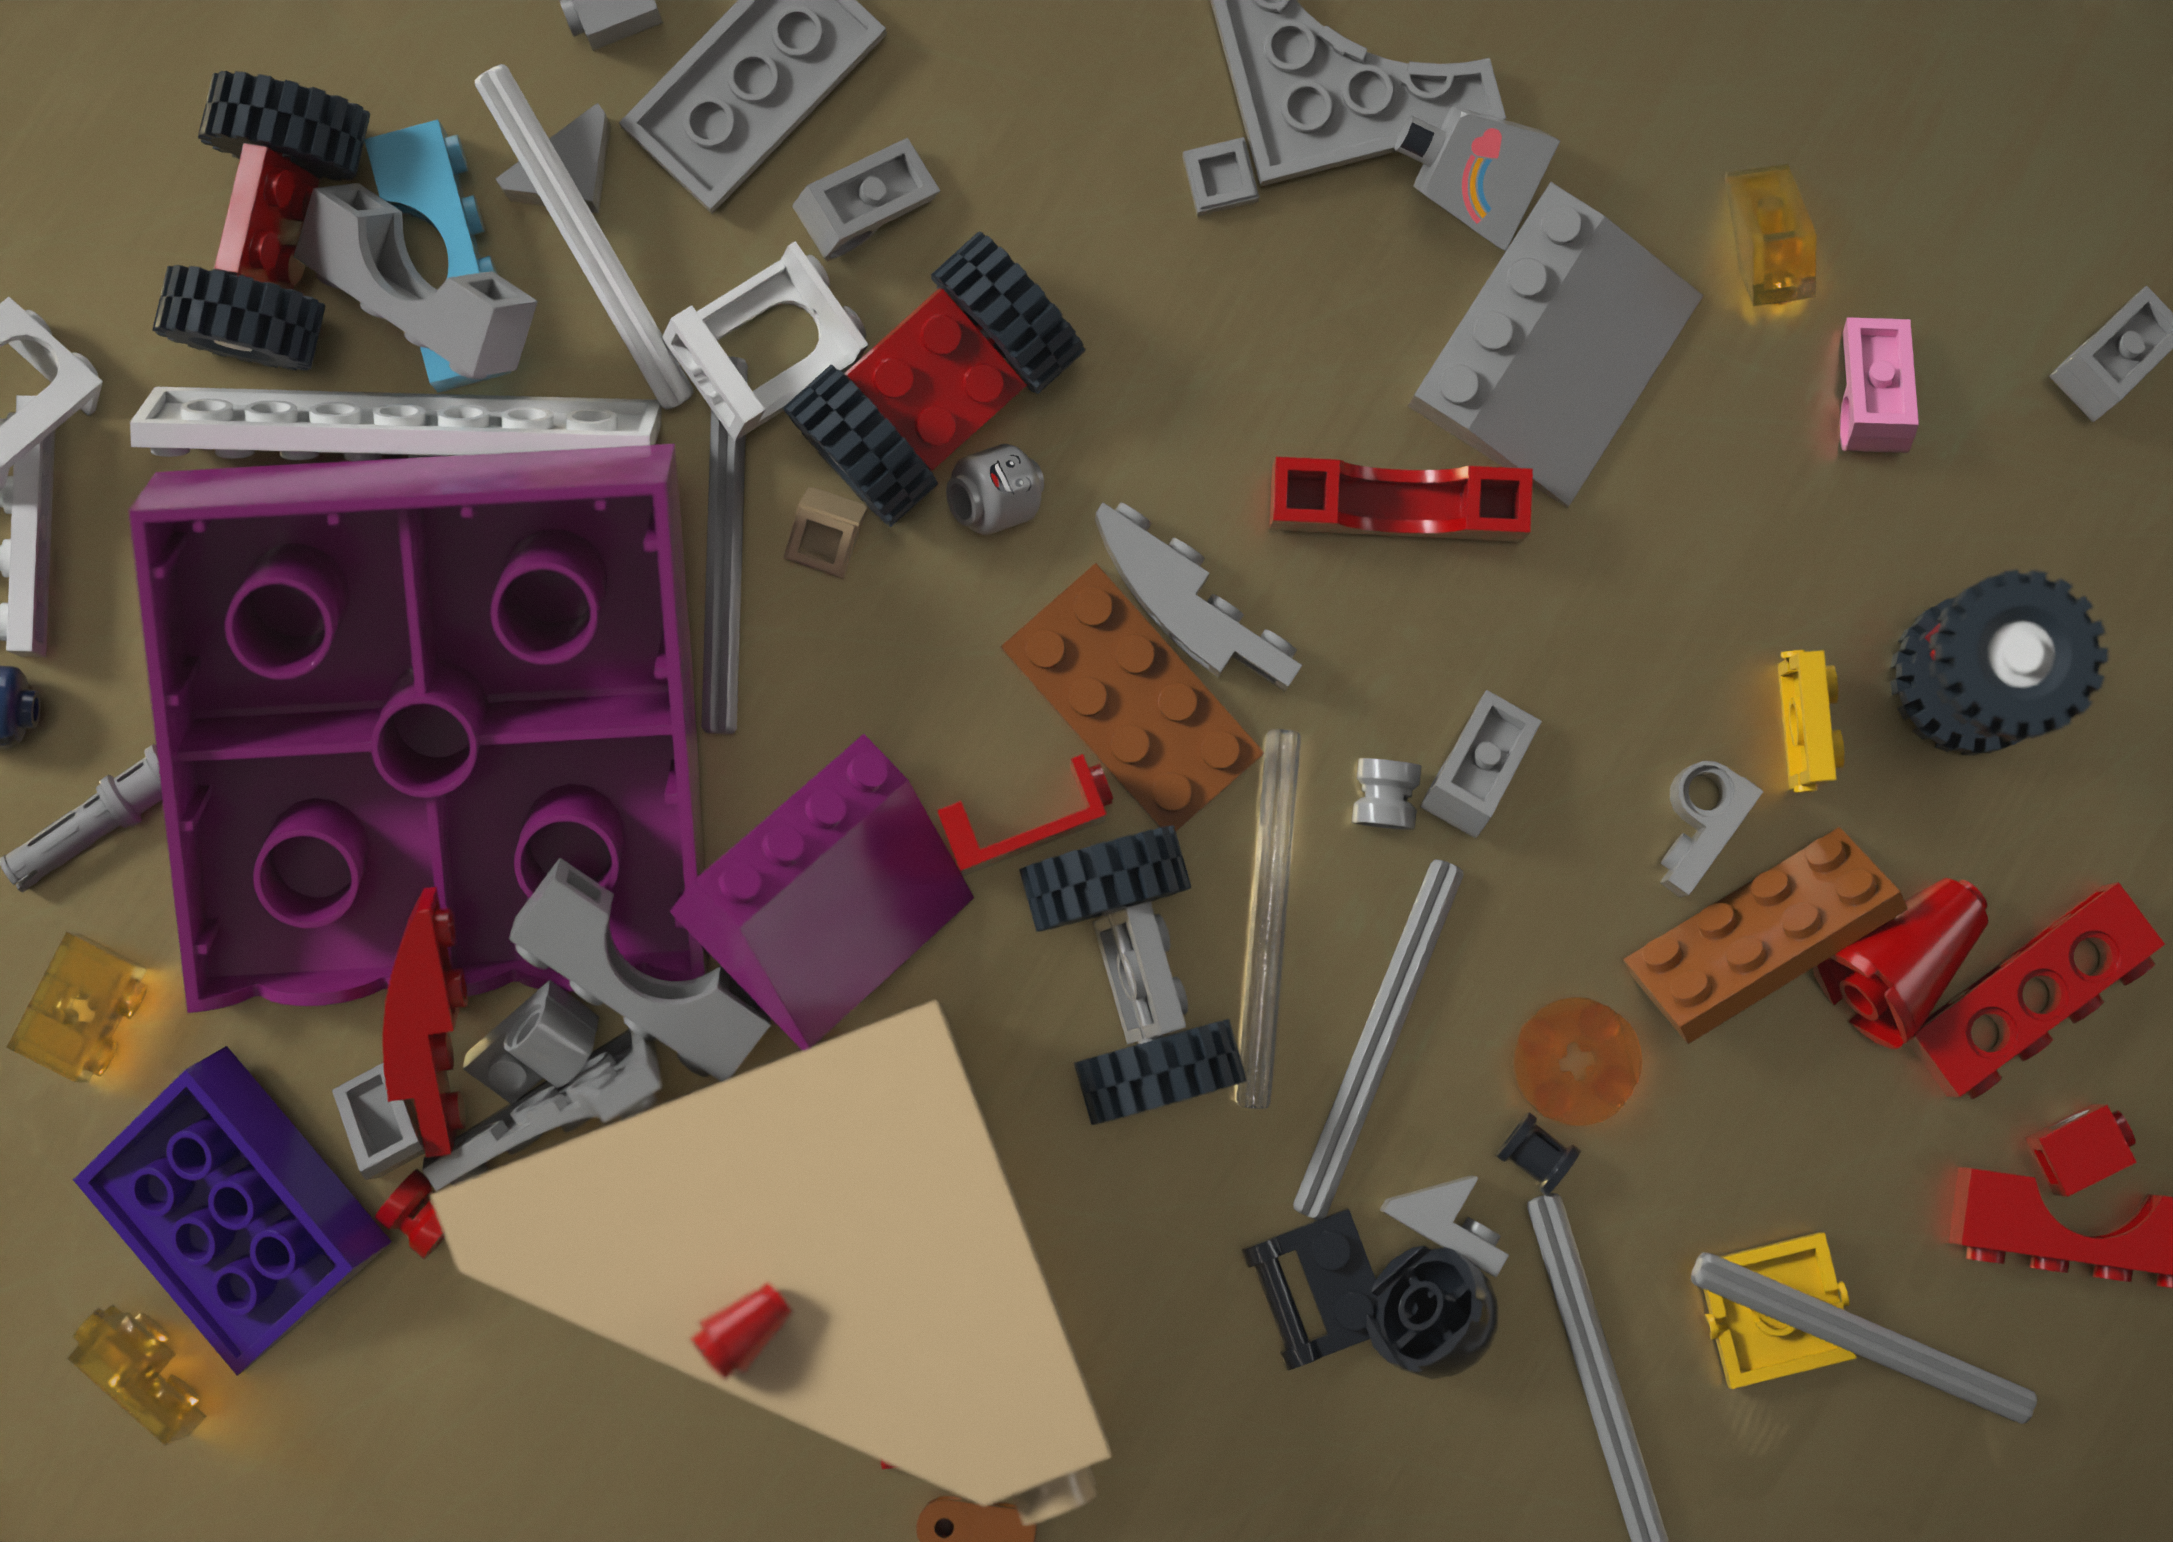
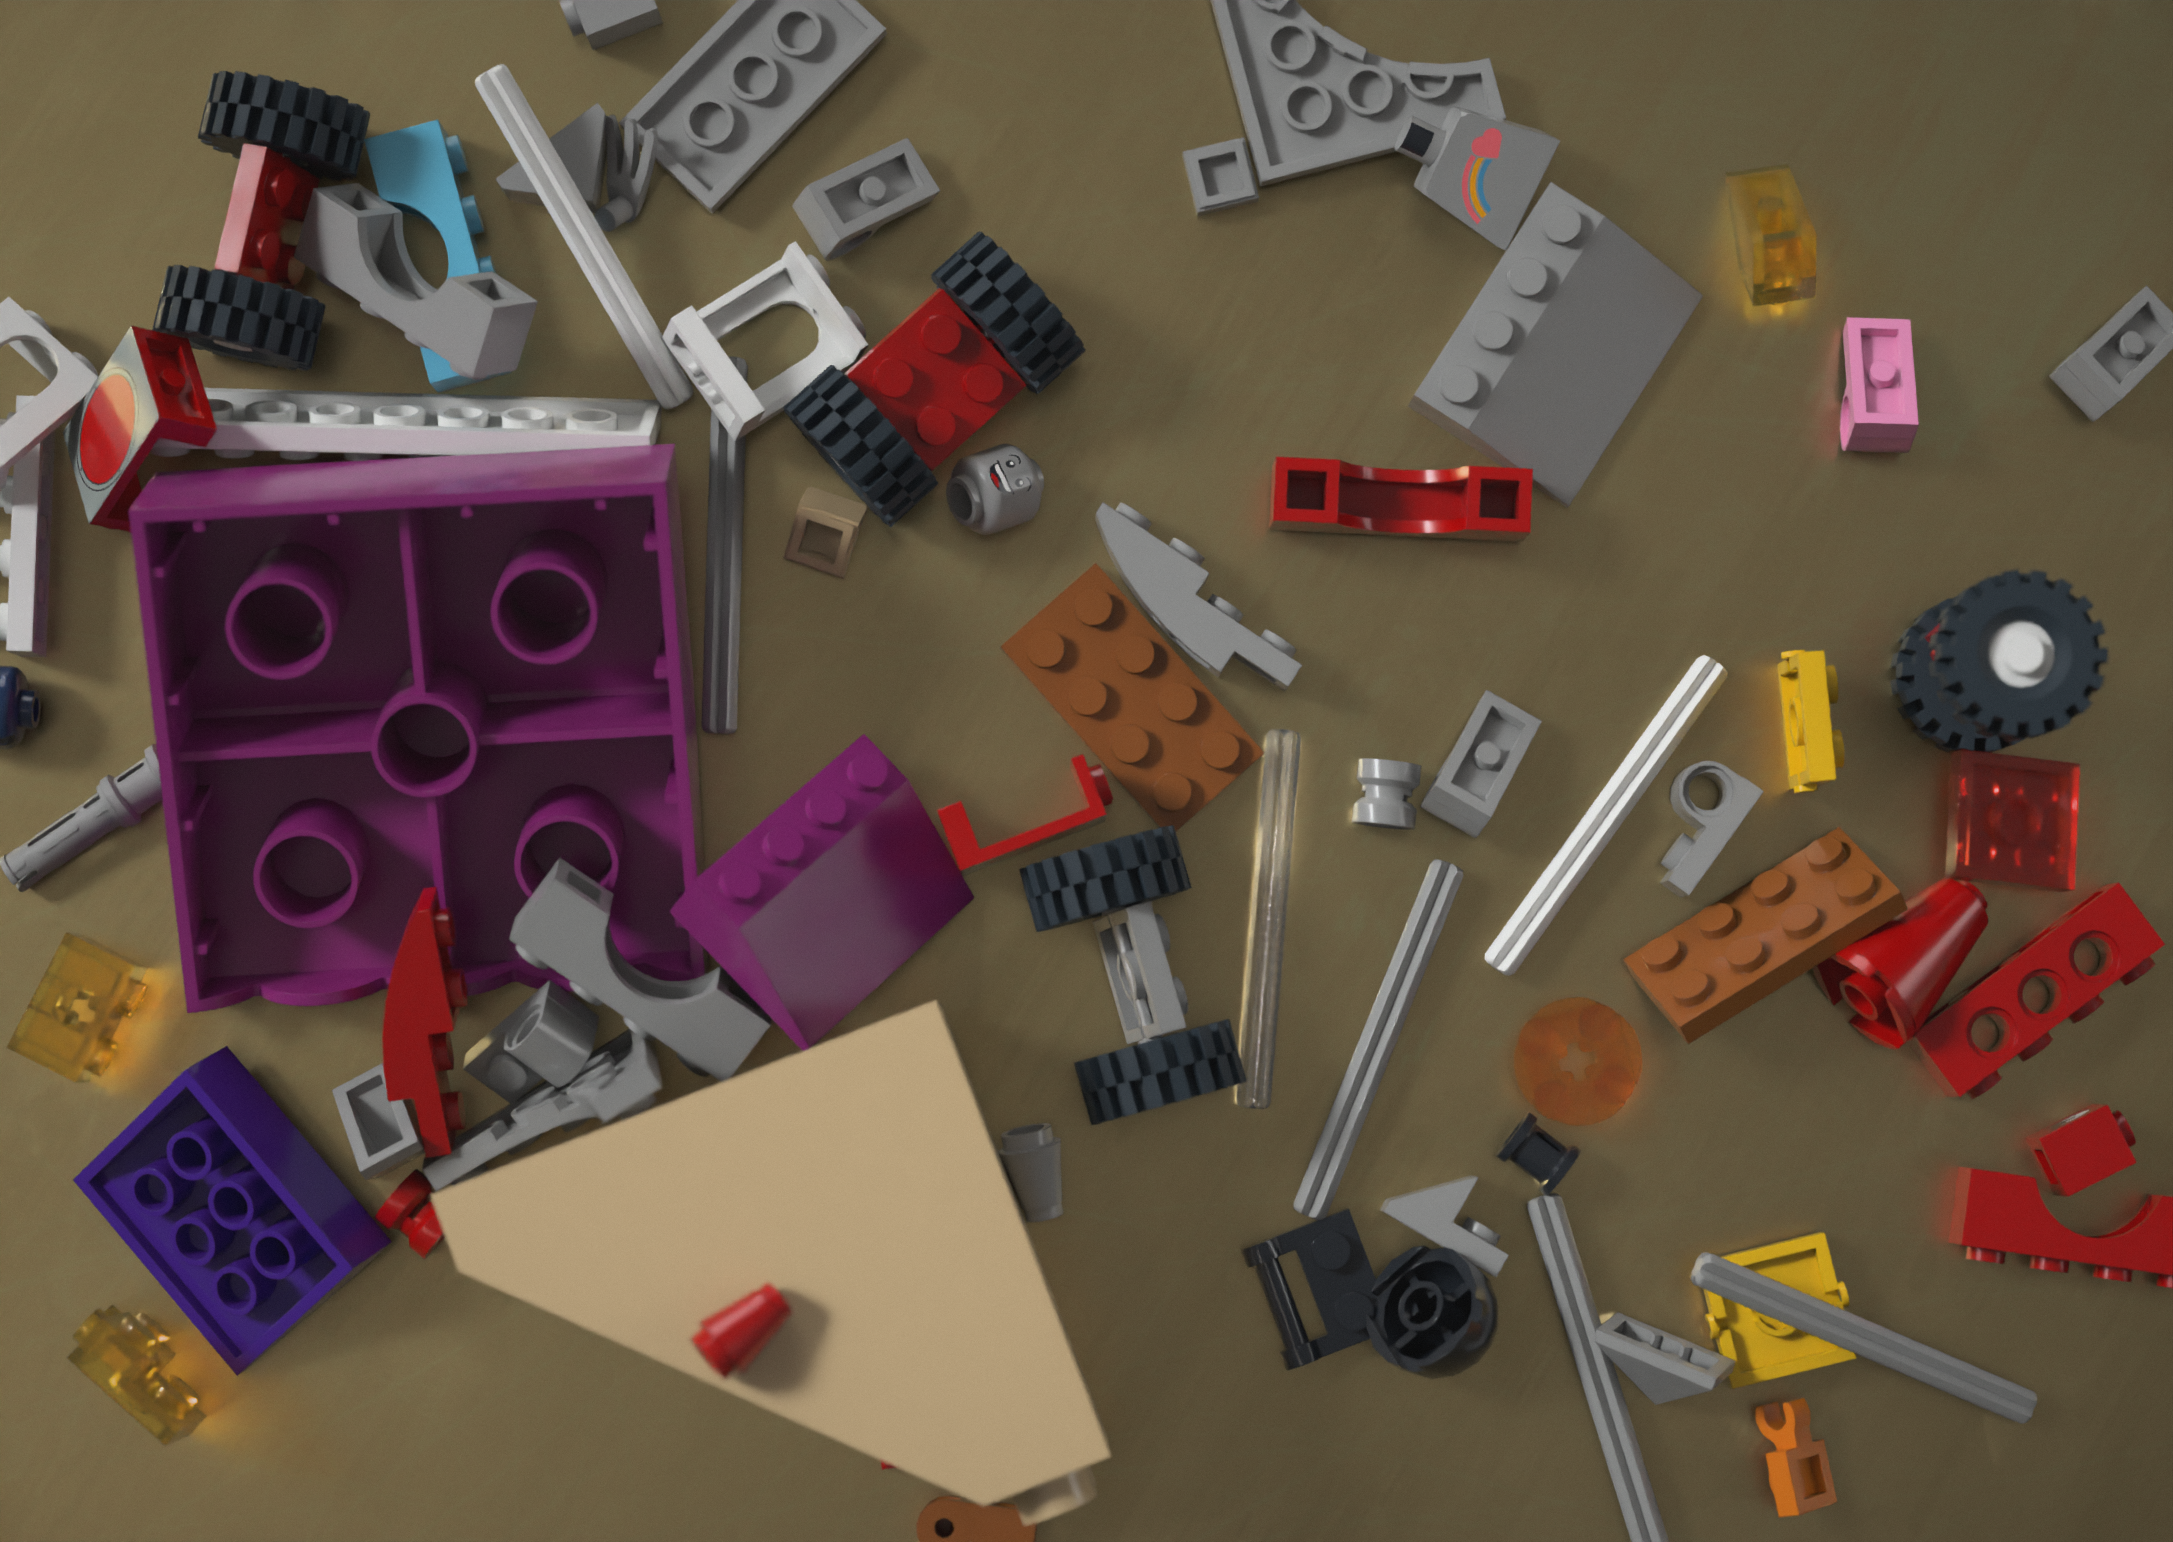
(140, 396): none -> red panel
(626, 175): none -> light grey piece
(1034, 1169): none -> light grey cone
(1605, 815): none -> white axle
(1660, 1362): none -> light grey slope
(1800, 1465): none -> orange plate
(2012, 821): none -> clear red plate

